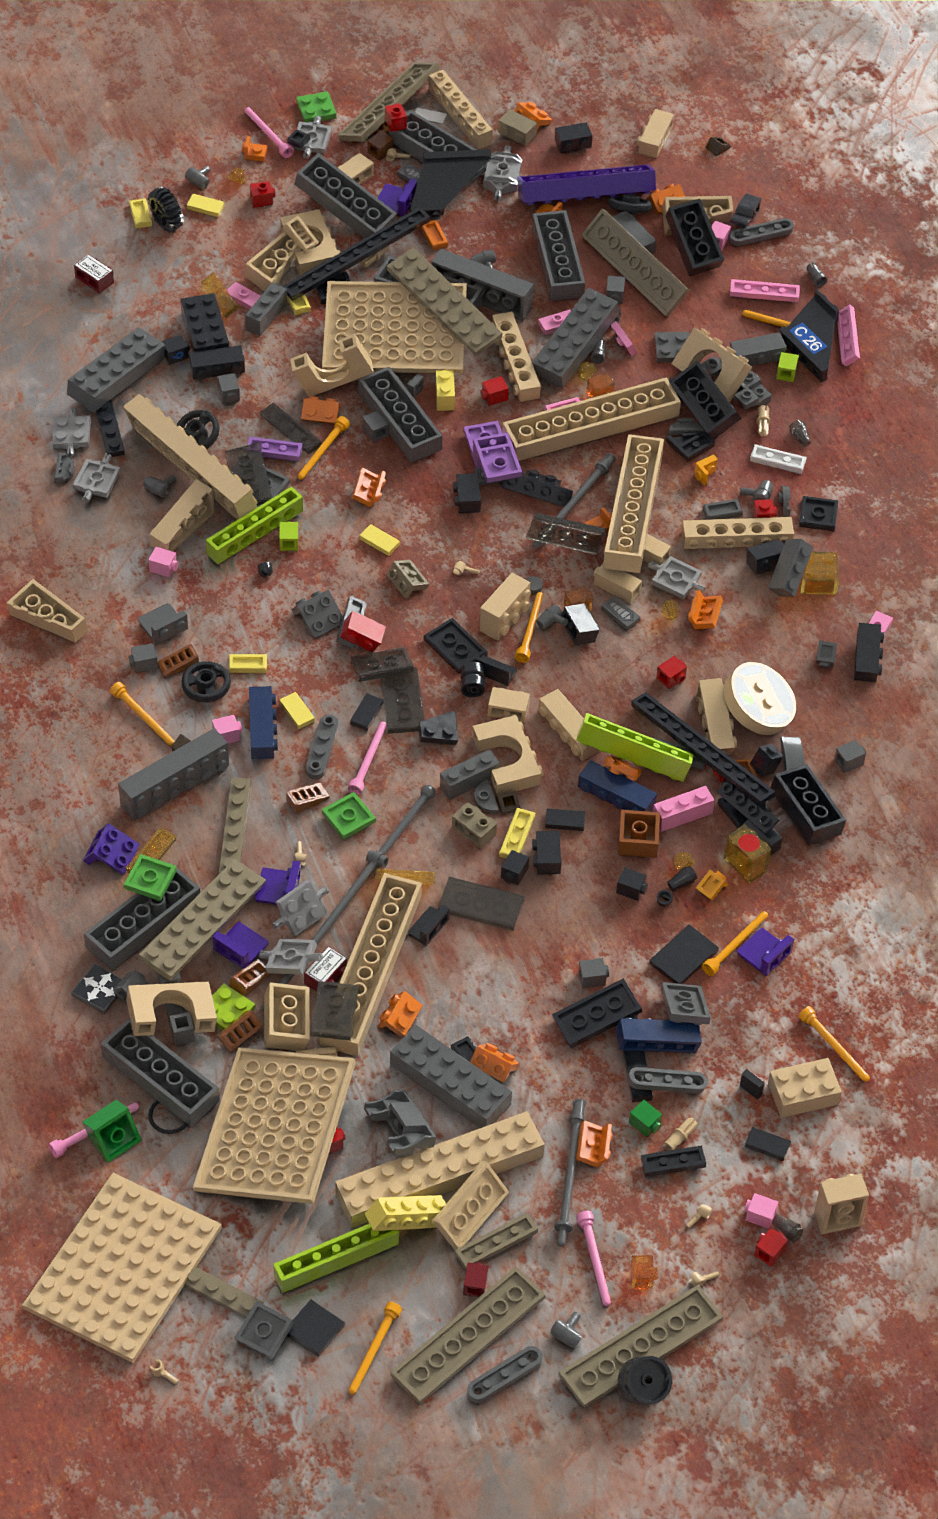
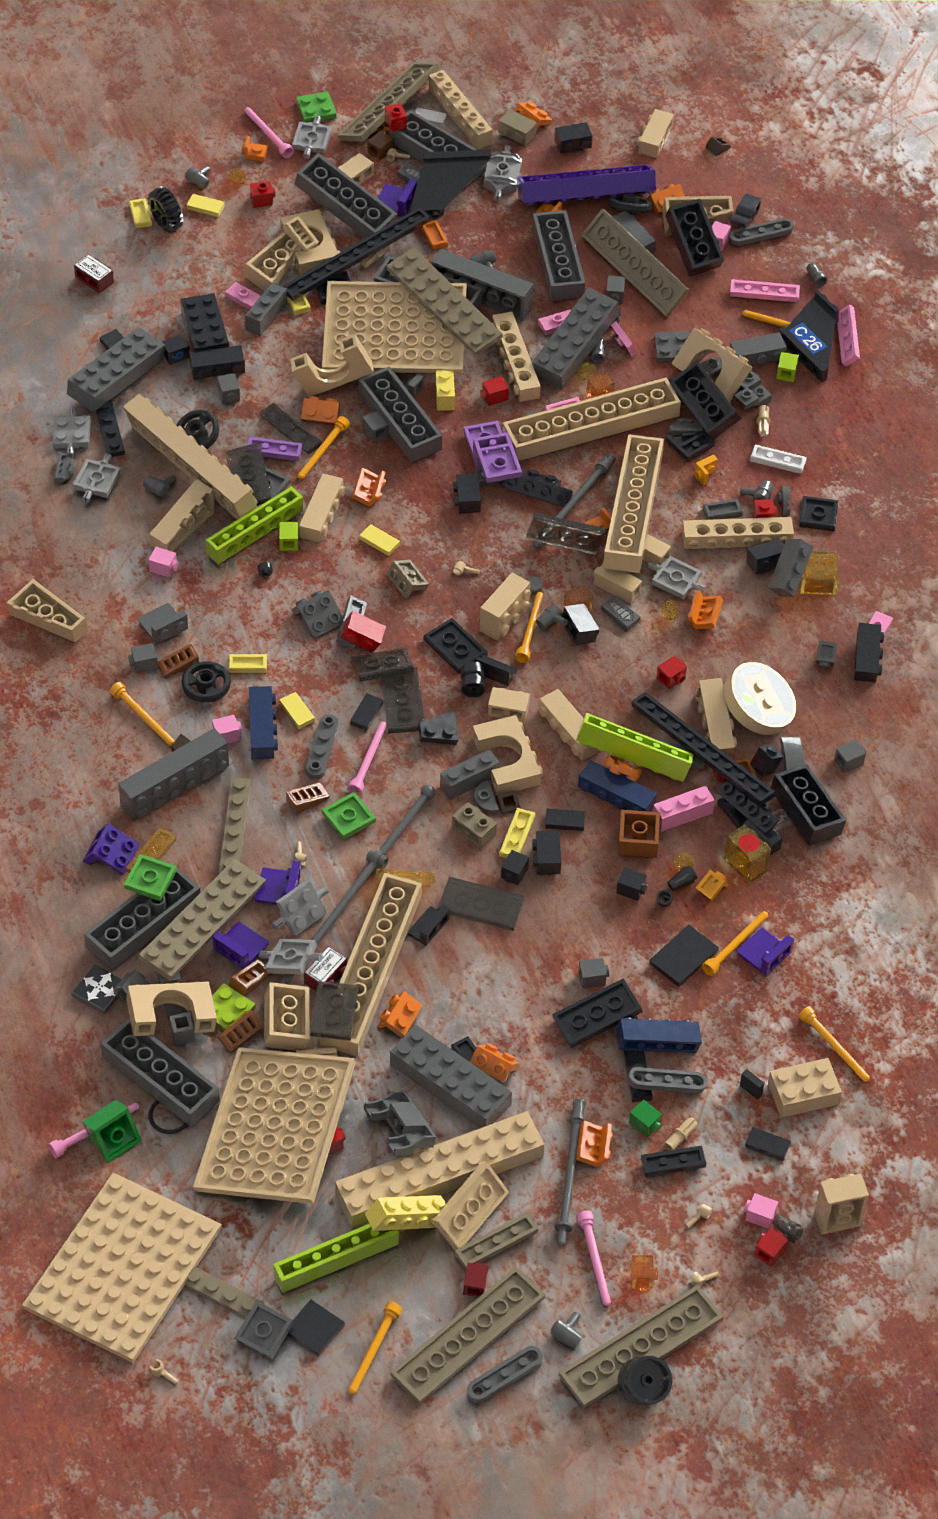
(110, 338): none -> black piece
(225, 301): clear yellow tile -> none
(298, 139): black tile -> none
(321, 508): none -> tan brick
(685, 1003): dark grey plate -> none
(799, 431): clear smoke cone -> none

